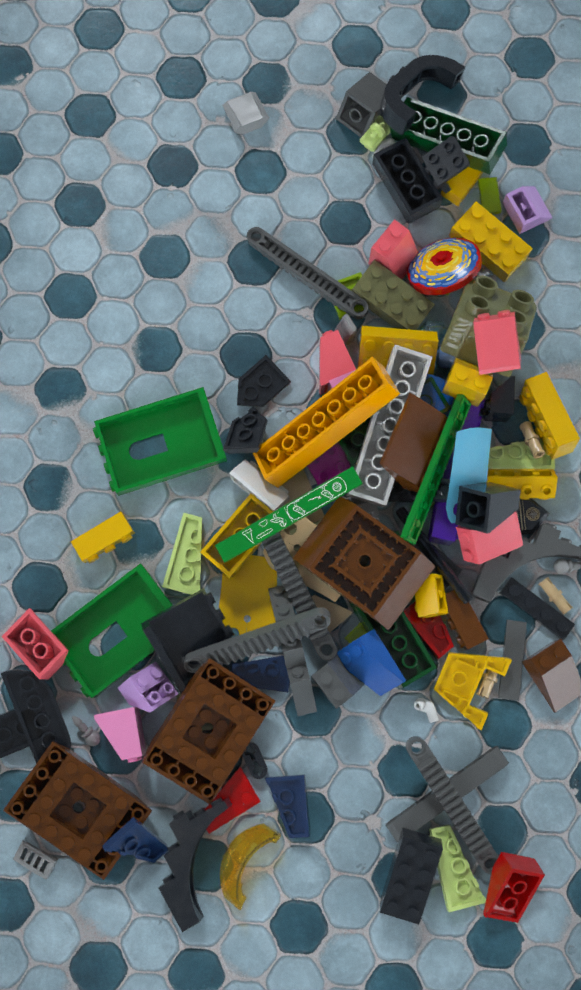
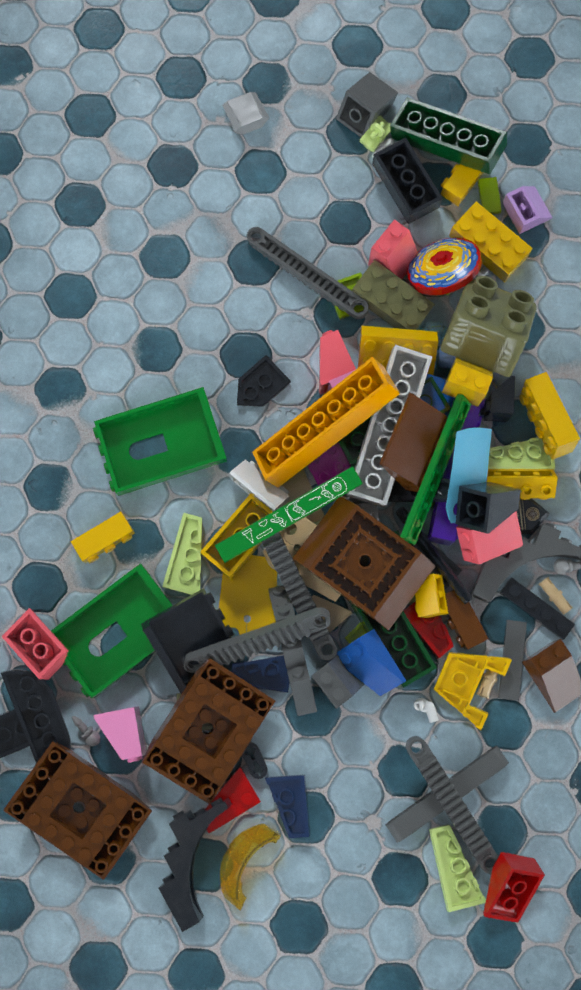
(38, 853): light grey slope -> none
(136, 841): dark blue wing -> none
(148, 688): lavender slope -> none
(246, 433): black tile -> none
(346, 329): light grey slope -> none
(411, 875): black brick -> none
(426, 67): black arch -> none
(445, 163): black bracket -> none
(497, 342): coral slope -> none
(532, 440): tan pin -> none

